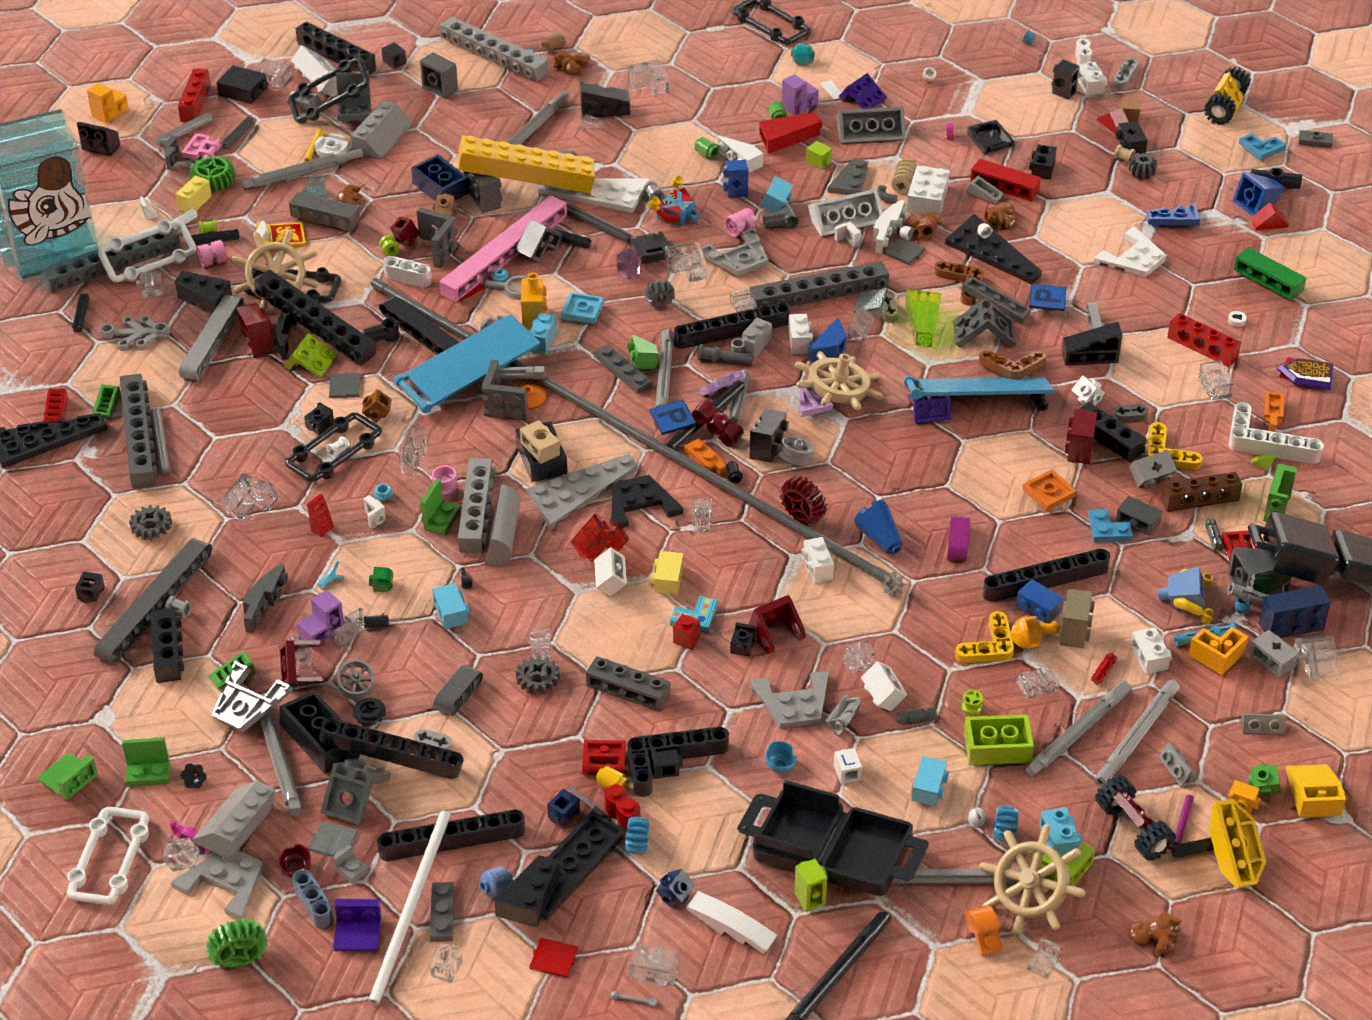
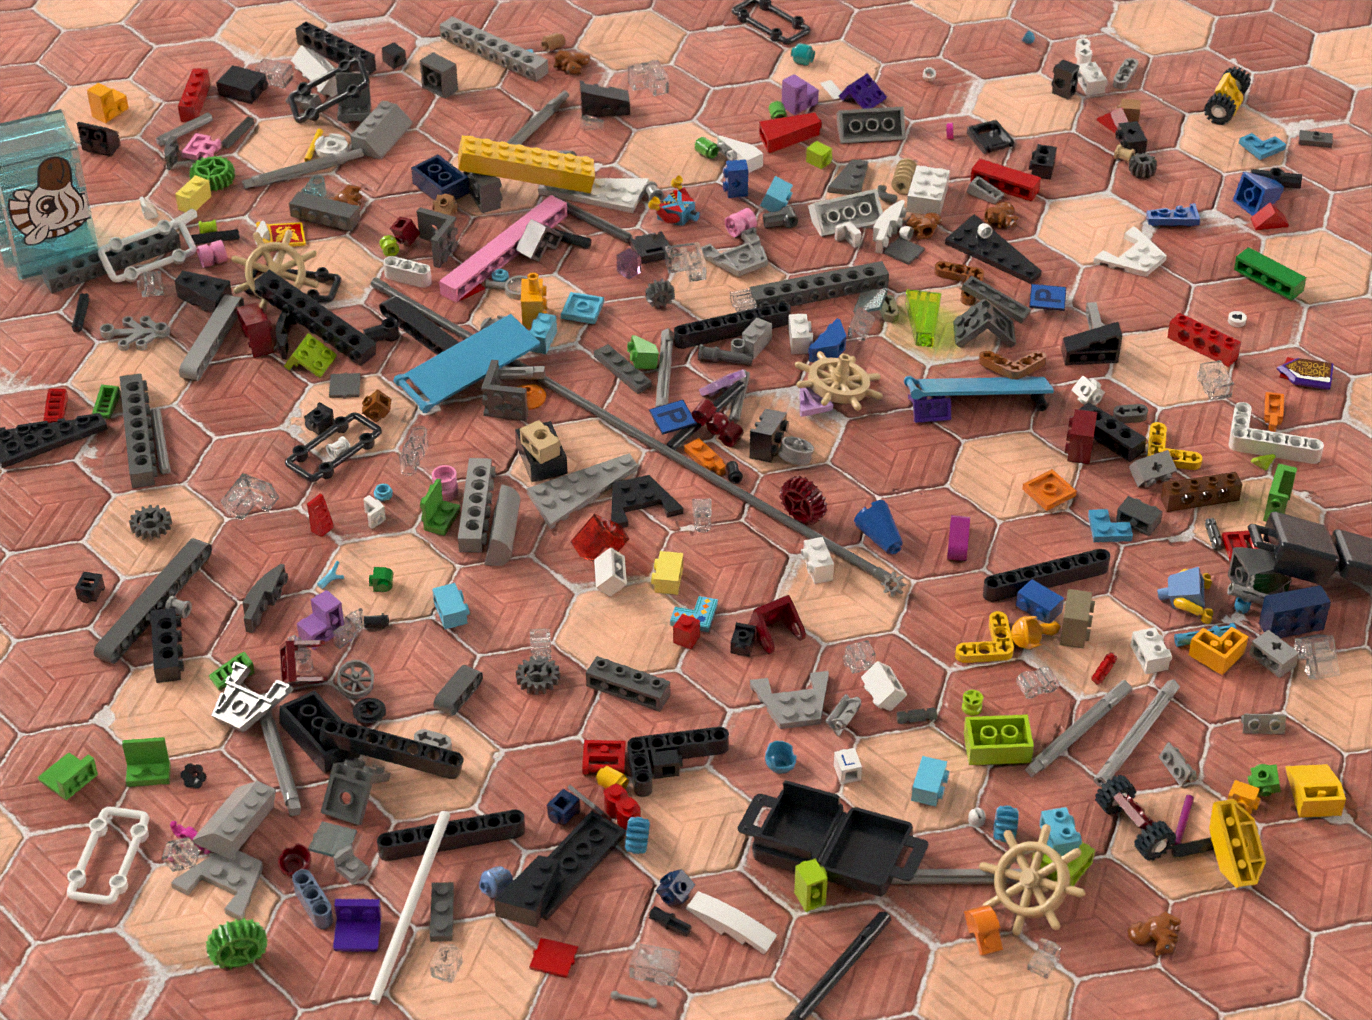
(466, 580): black hand -> none
(669, 921): none -> black axle

